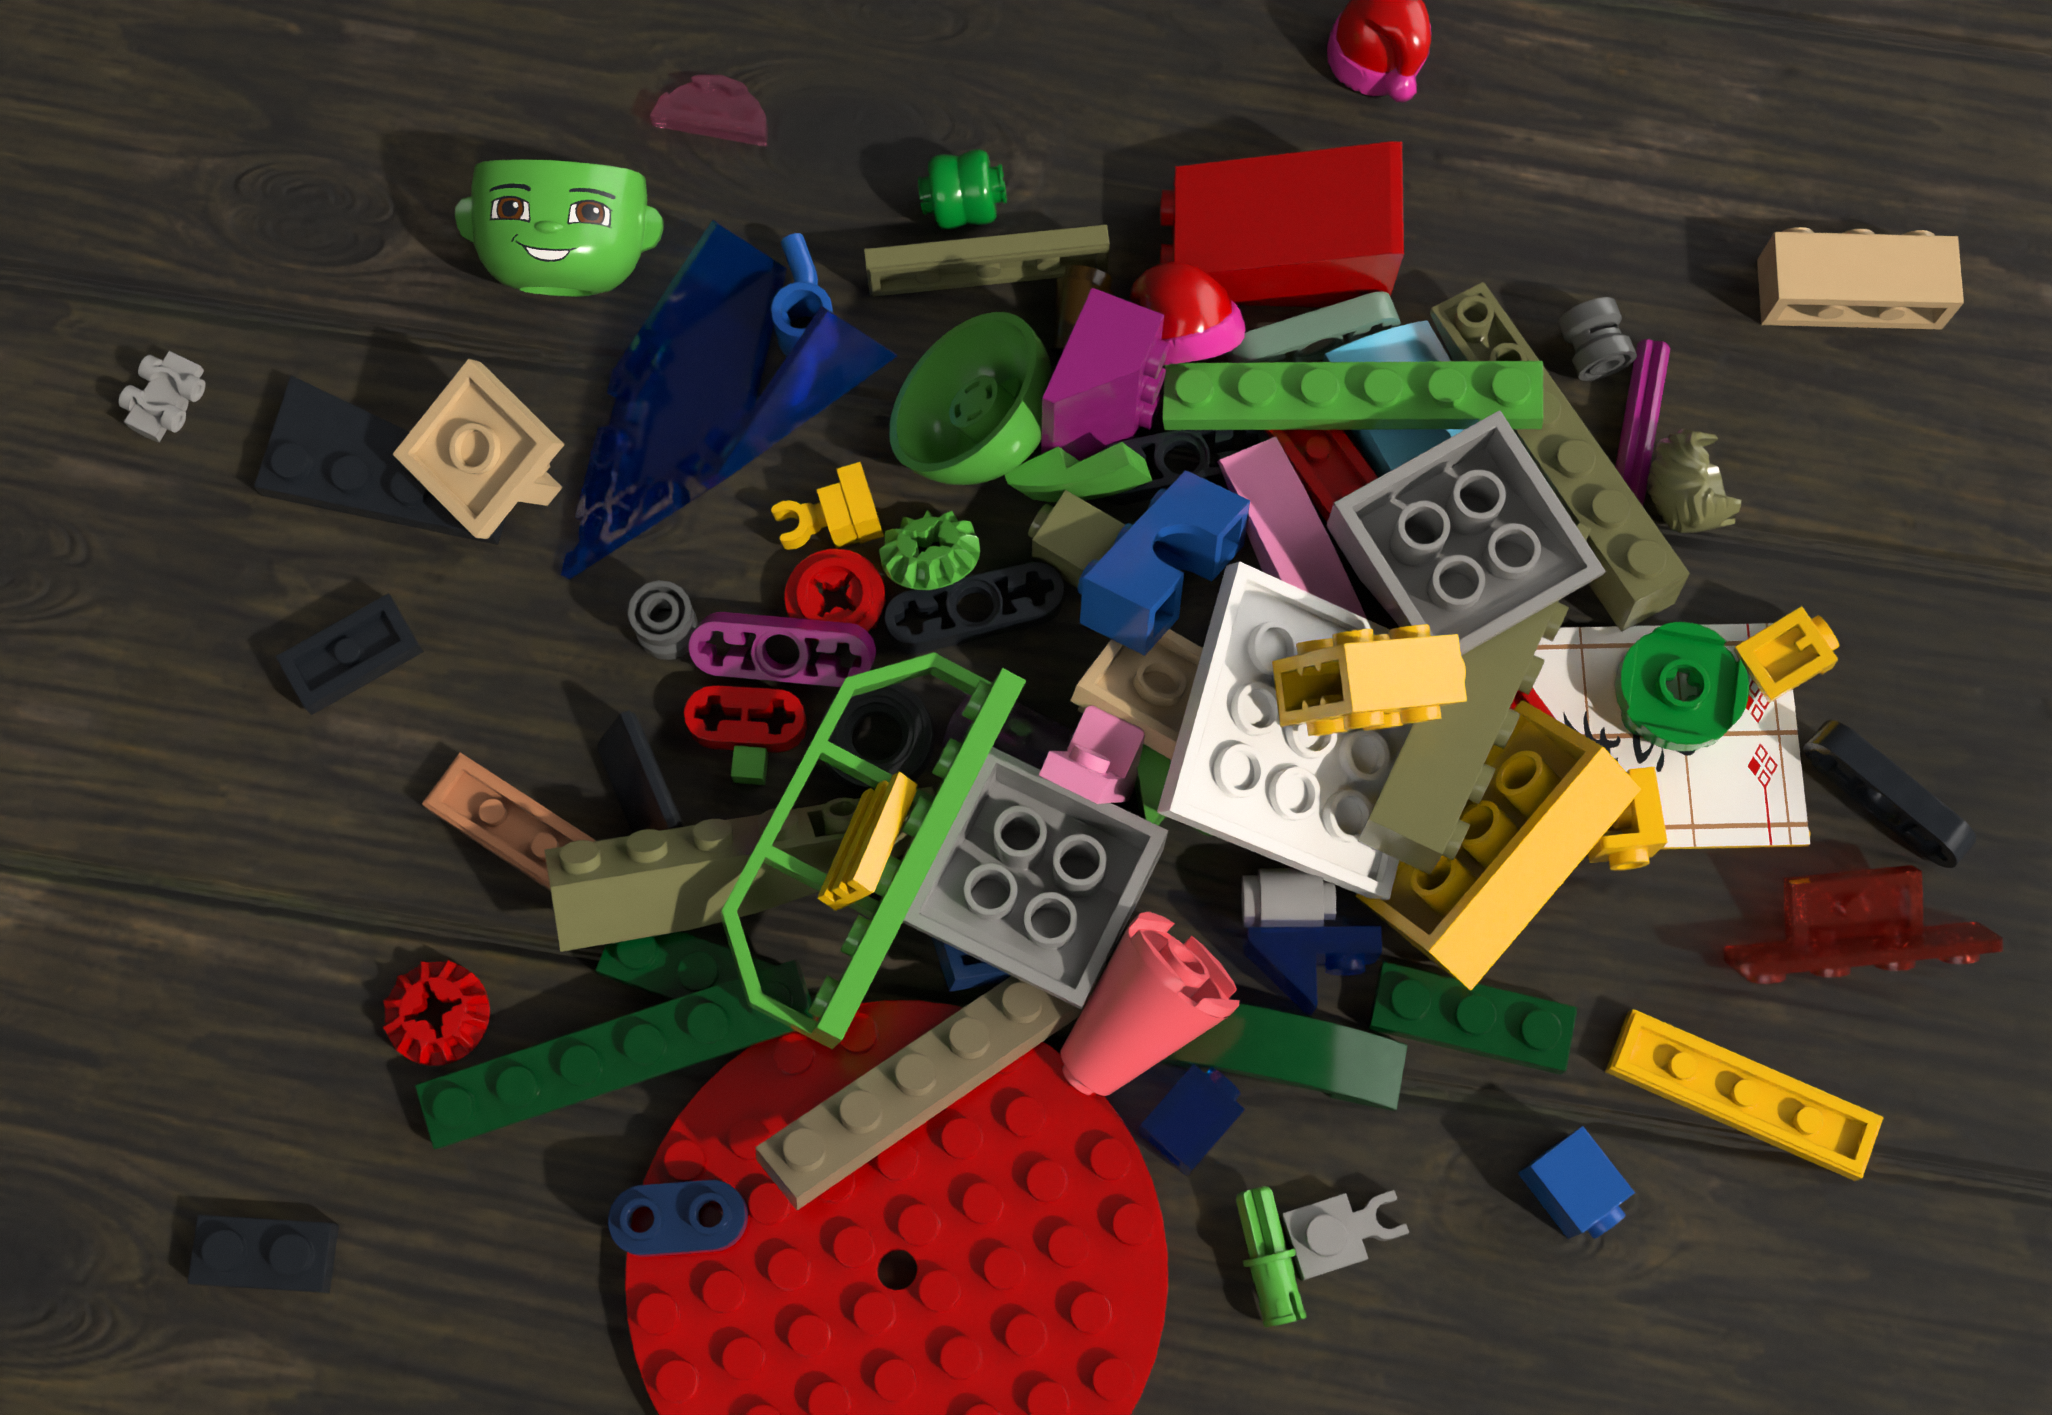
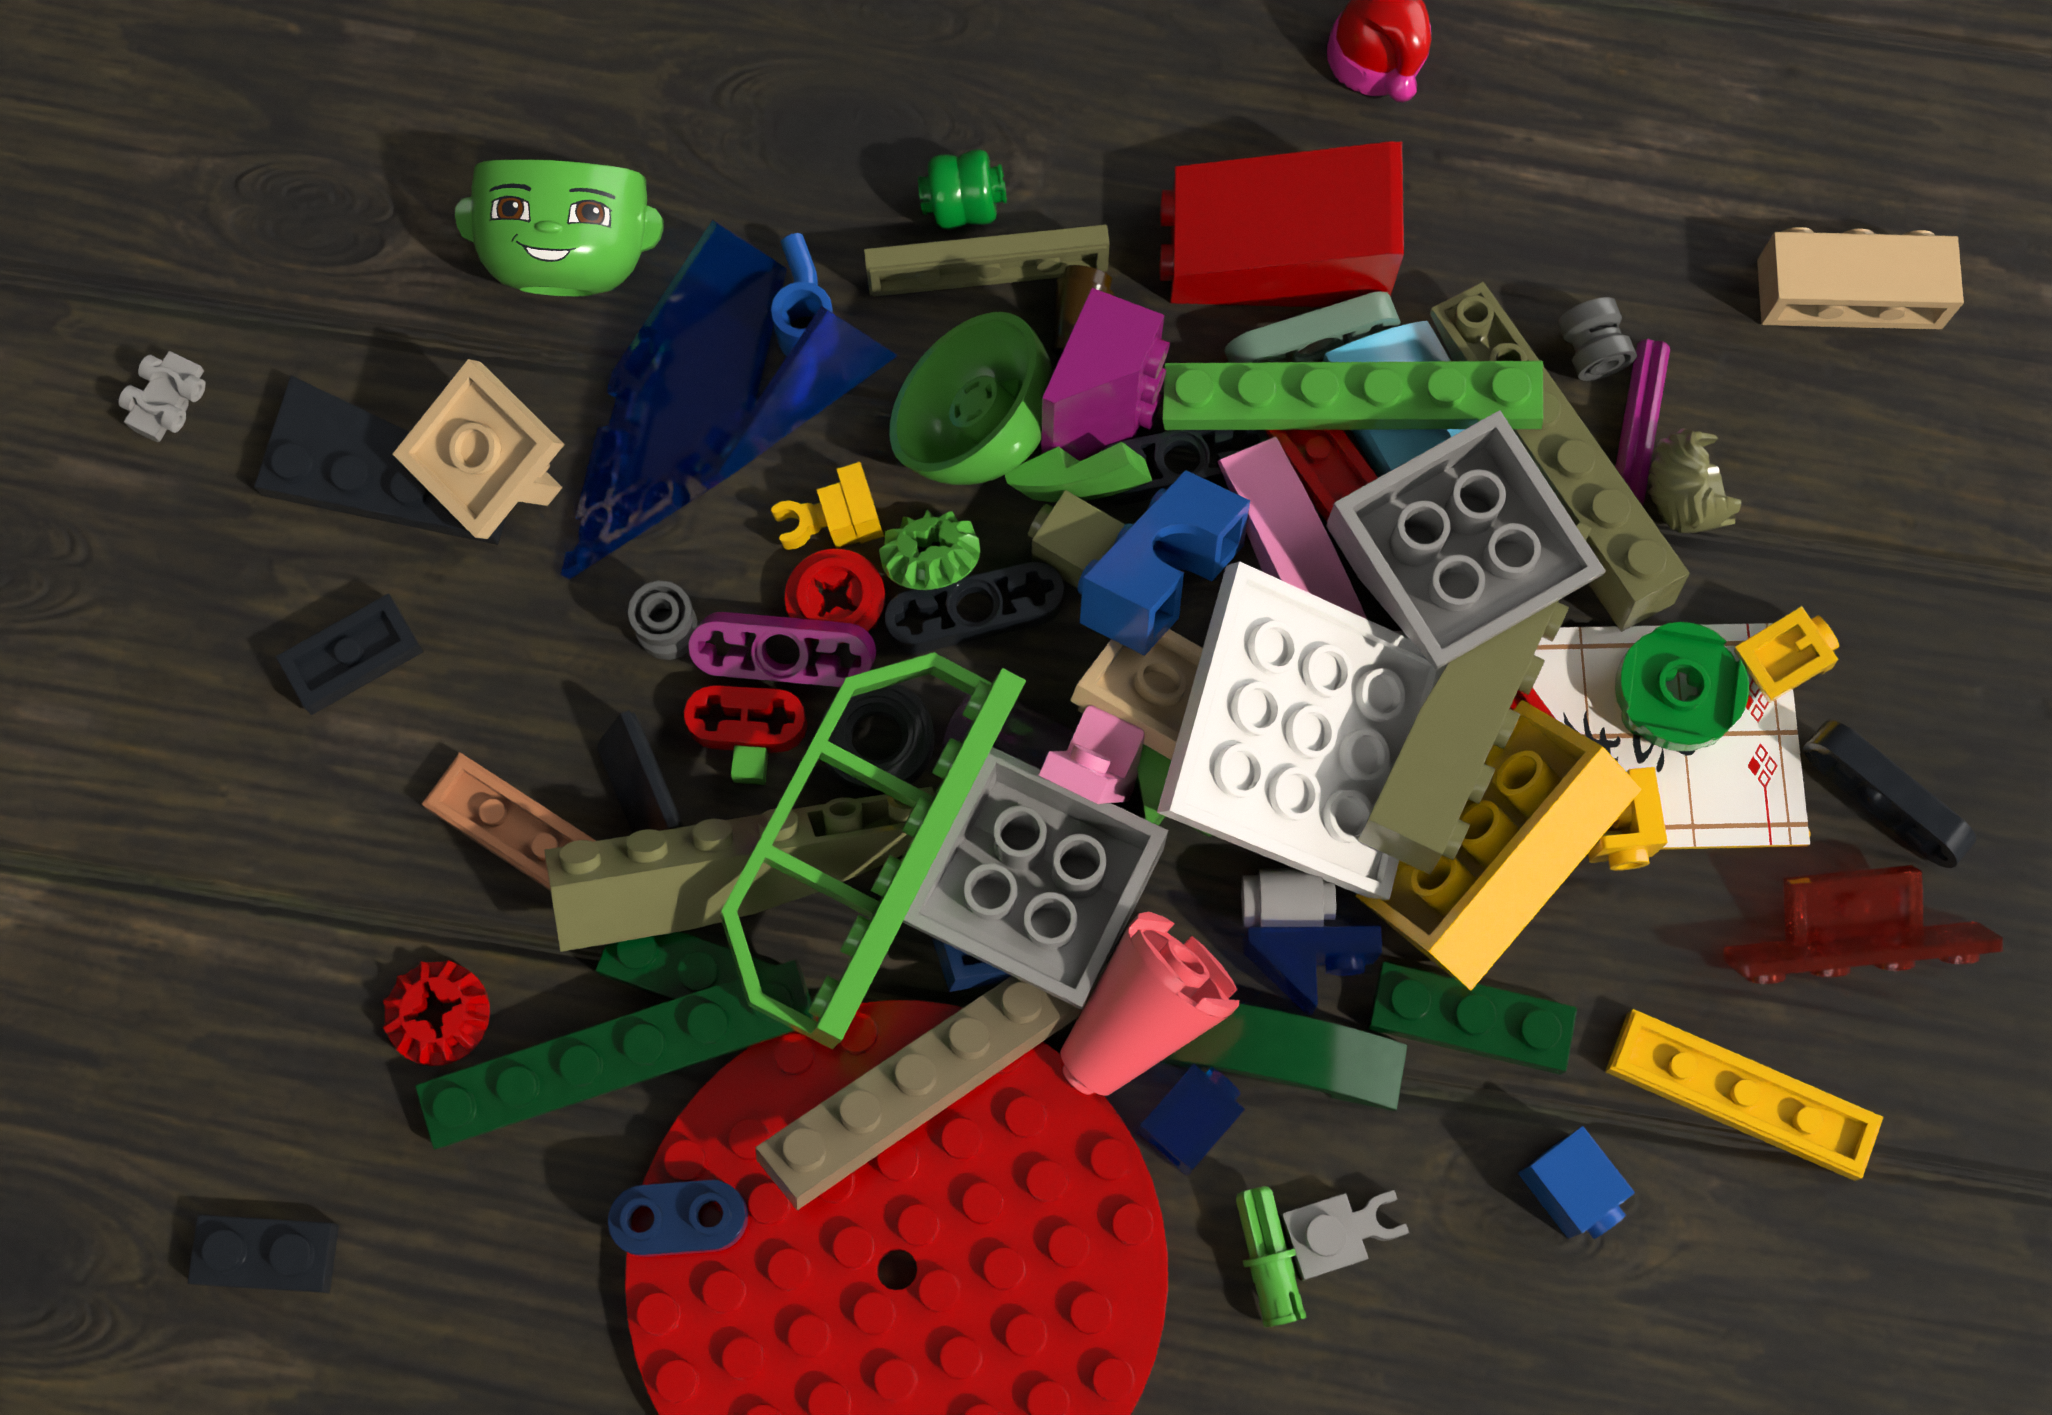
(713, 108): clear pink tile -> none
(868, 842): yellow tile -> none
(1195, 308): red piece -> none
(1369, 680): yellow brick -> none

